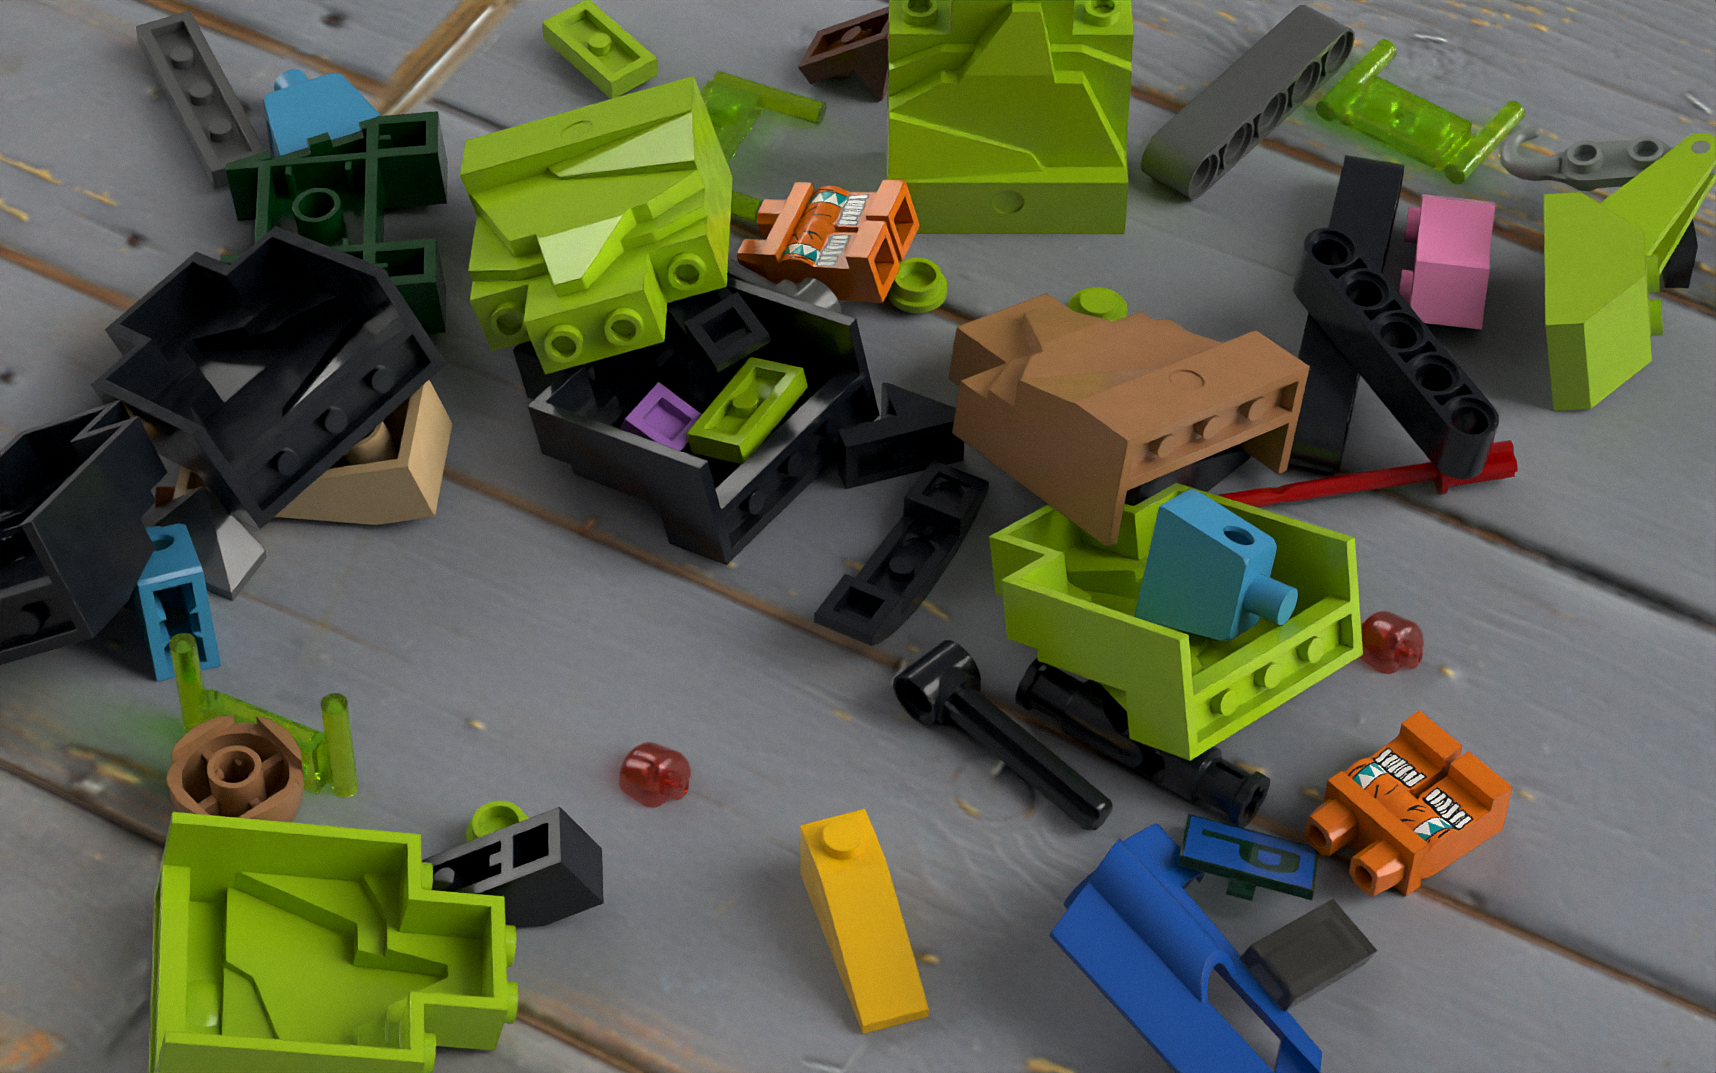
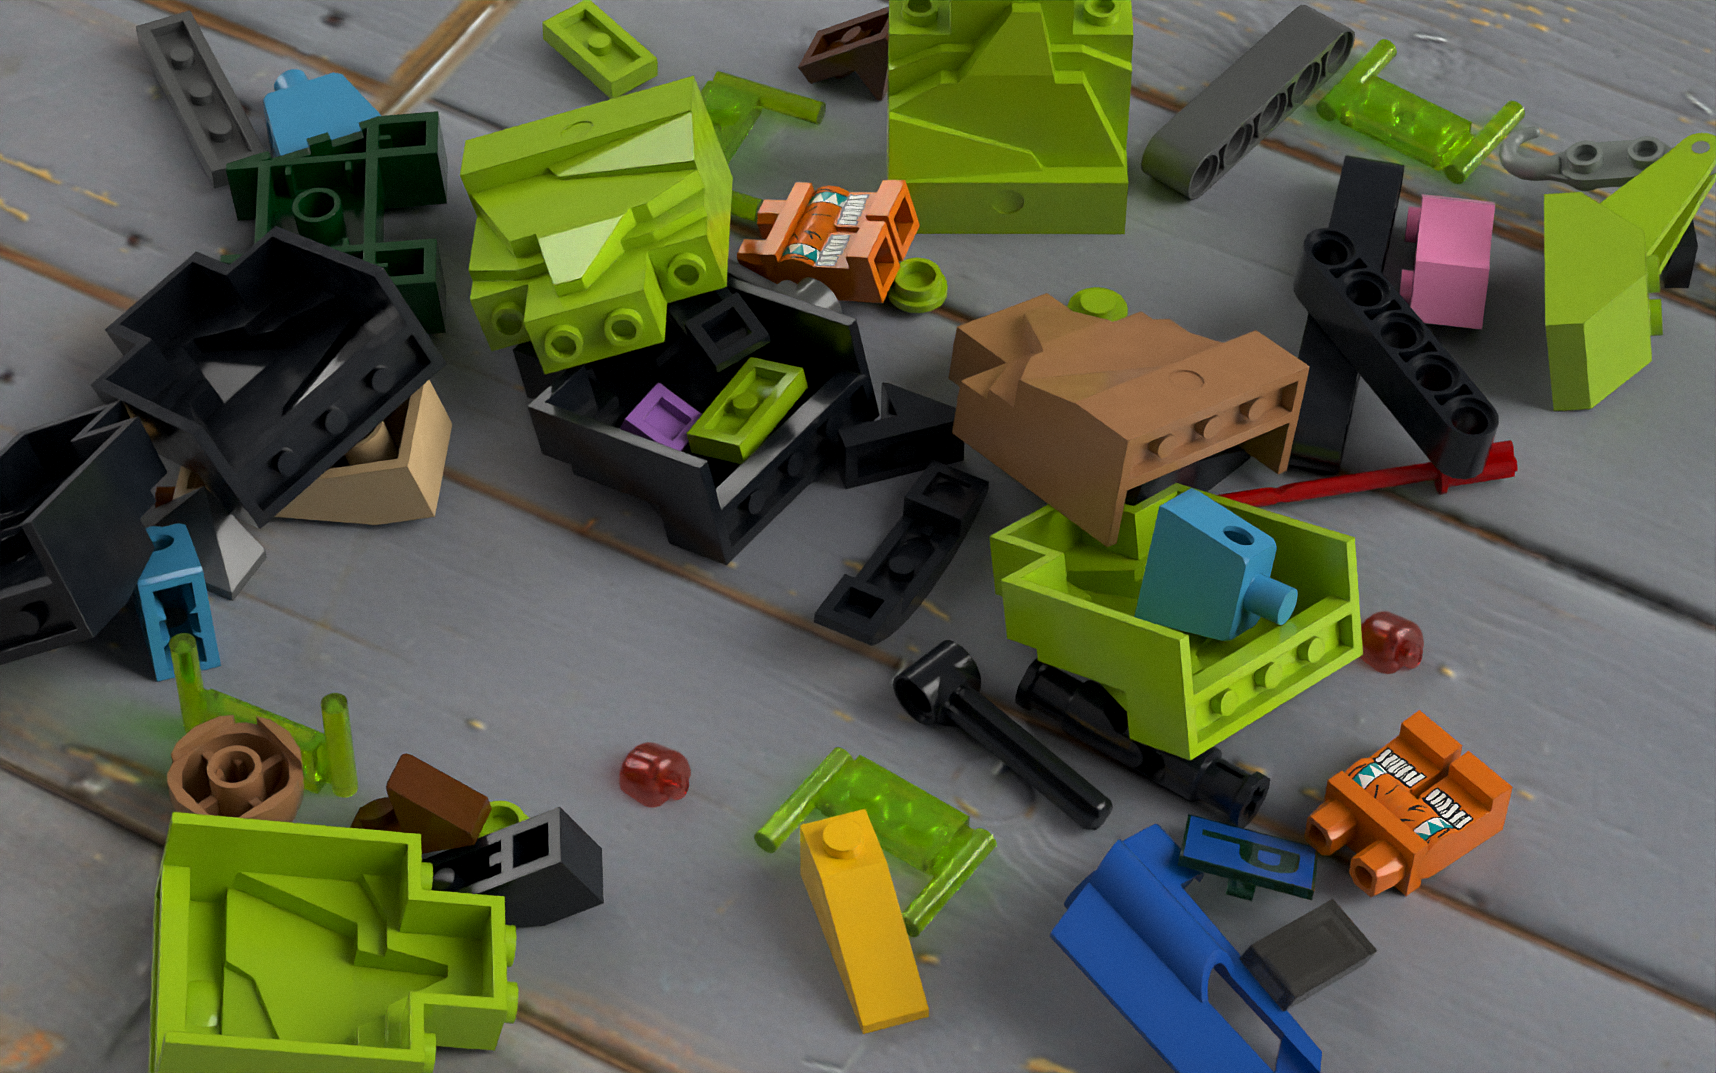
(427, 804): none -> reddish brown slope
(904, 819): none -> clear neon green plate

